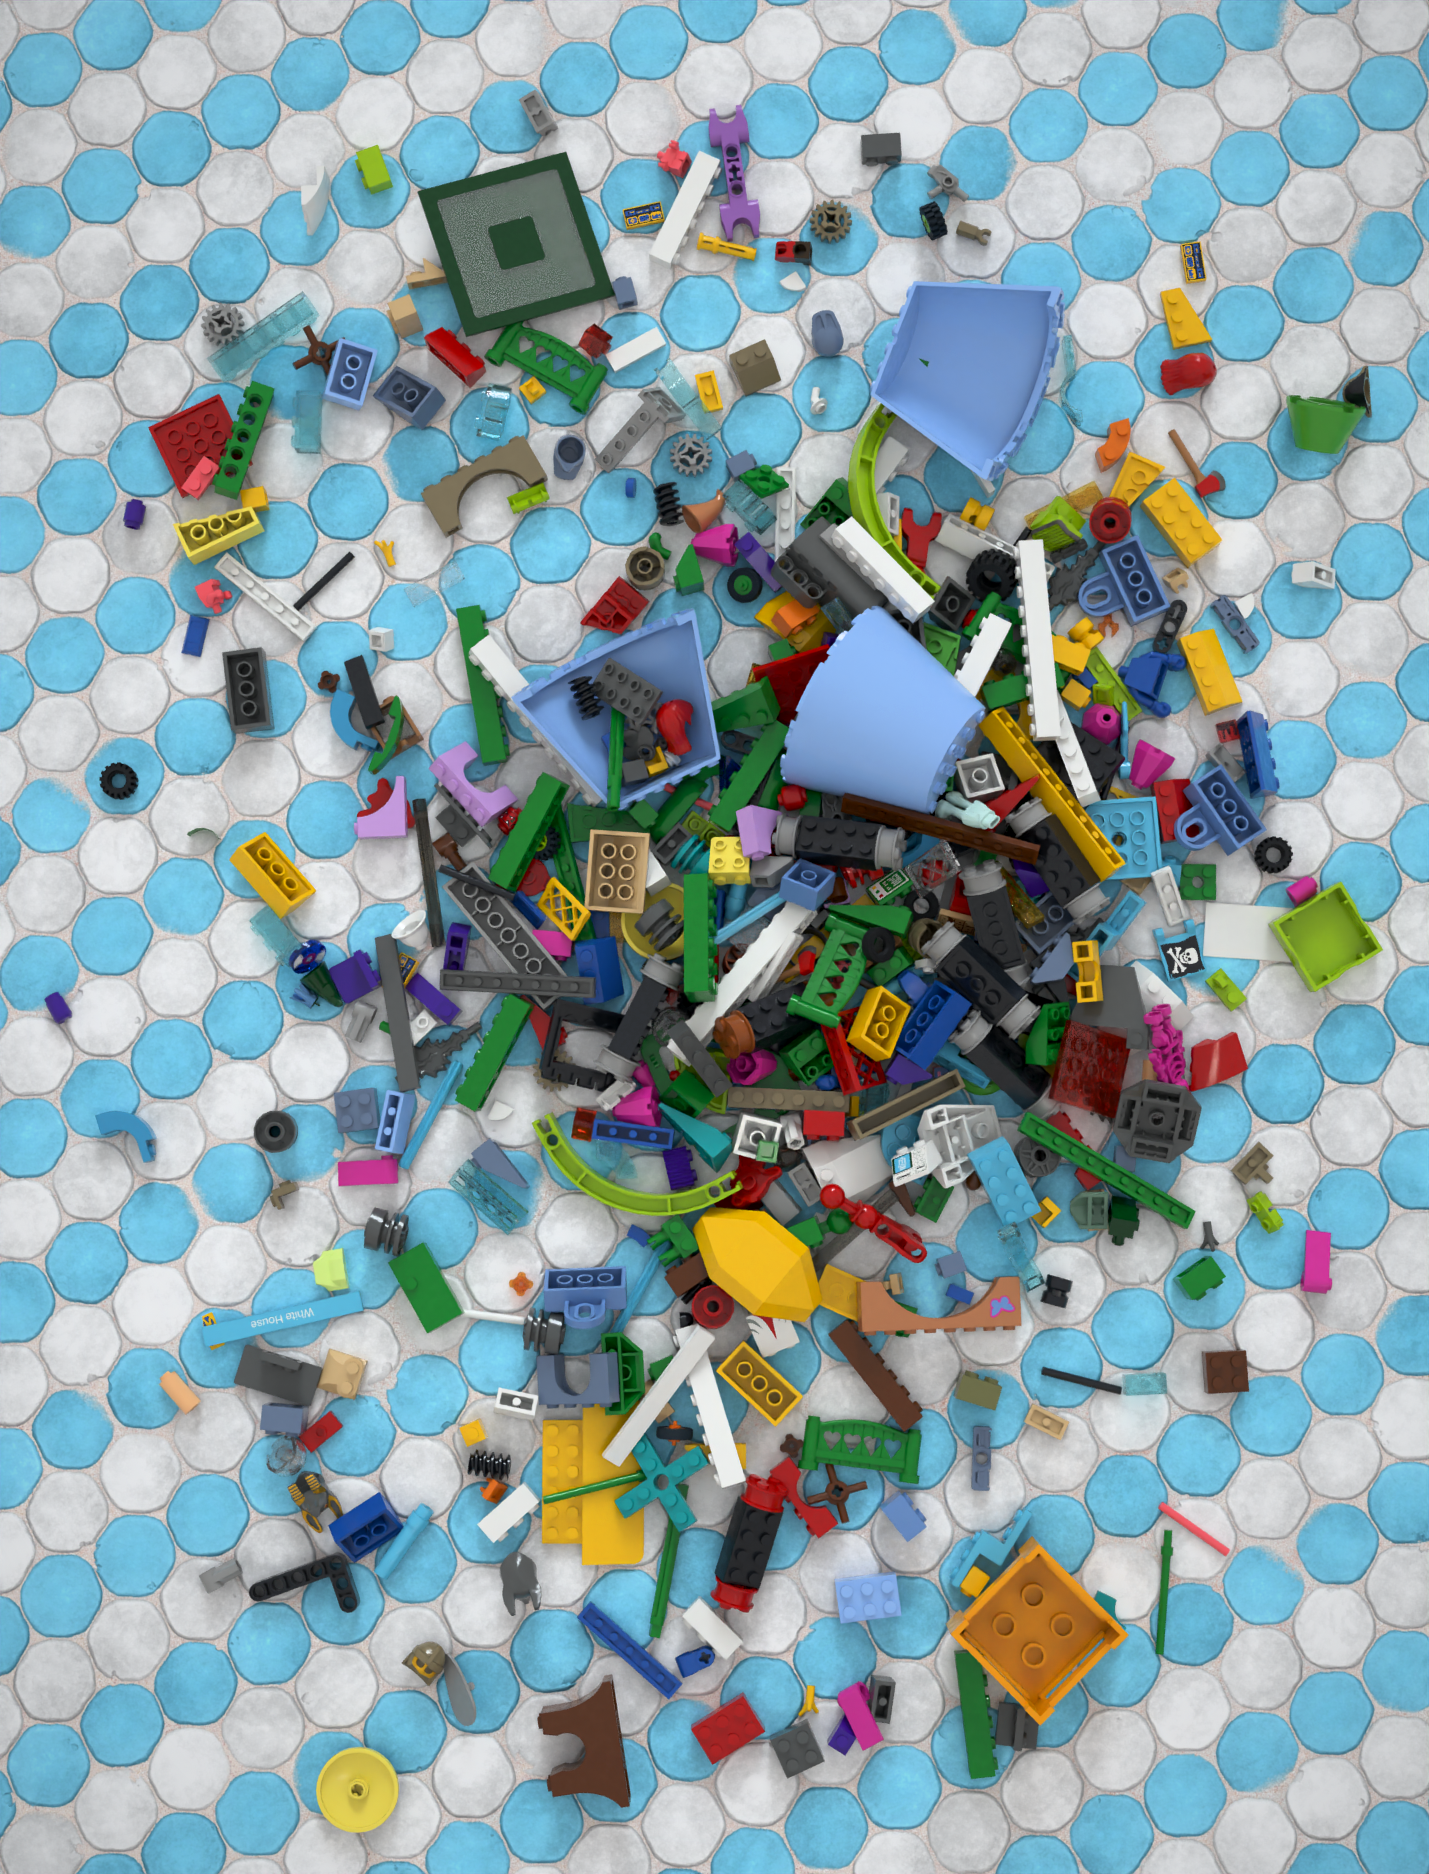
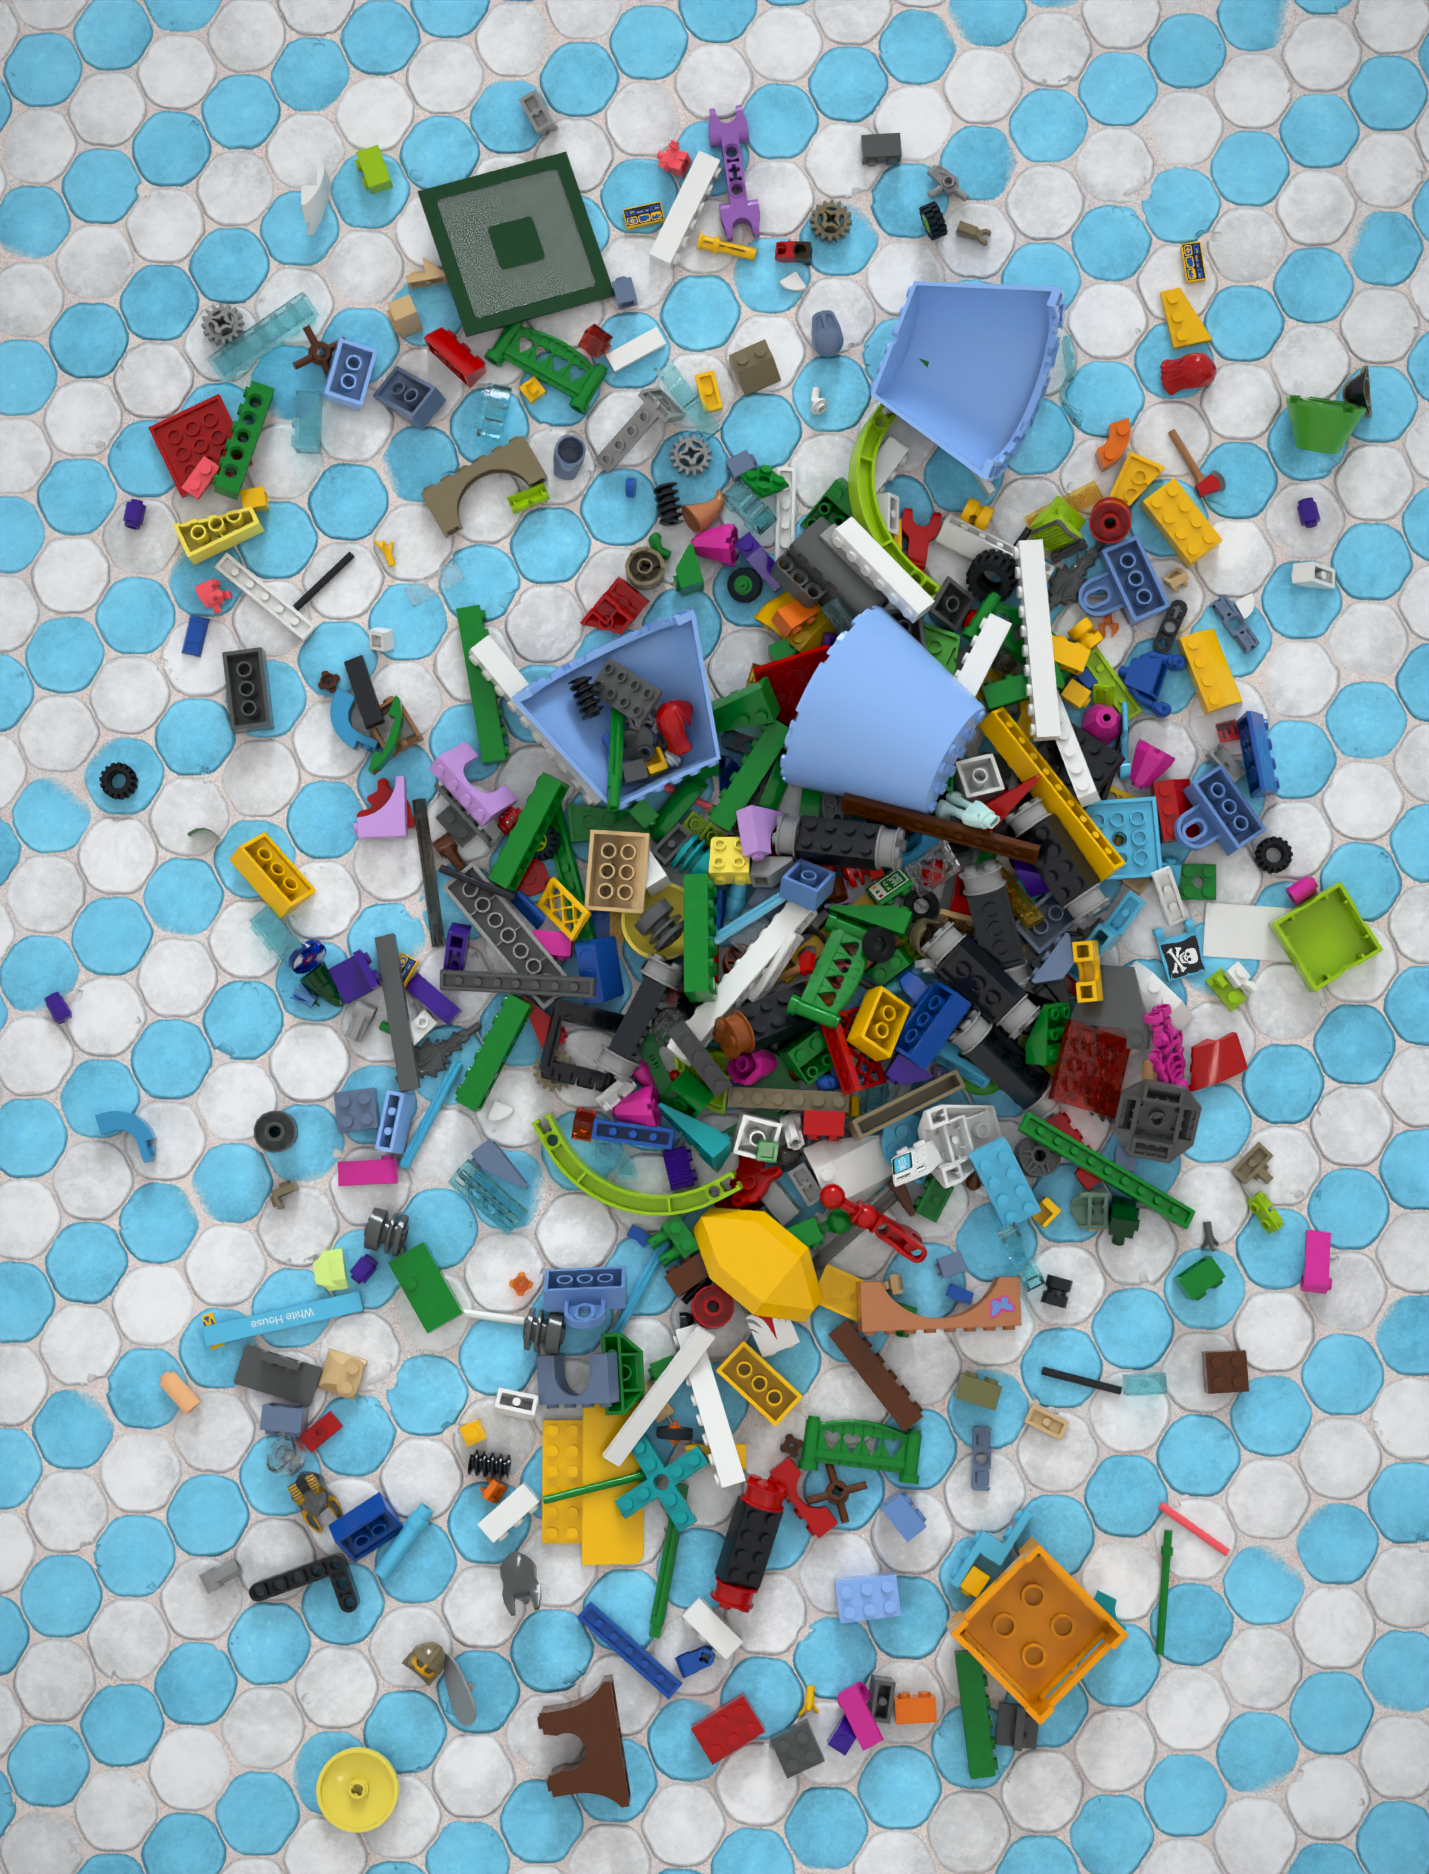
(364, 1269): none -> dark purple brick
(412, 930): white hat -> none
(792, 797): red head -> none
(915, 1708): none -> orange brick
(1239, 978): none -> white plate
(1308, 512): none -> dark purple brick

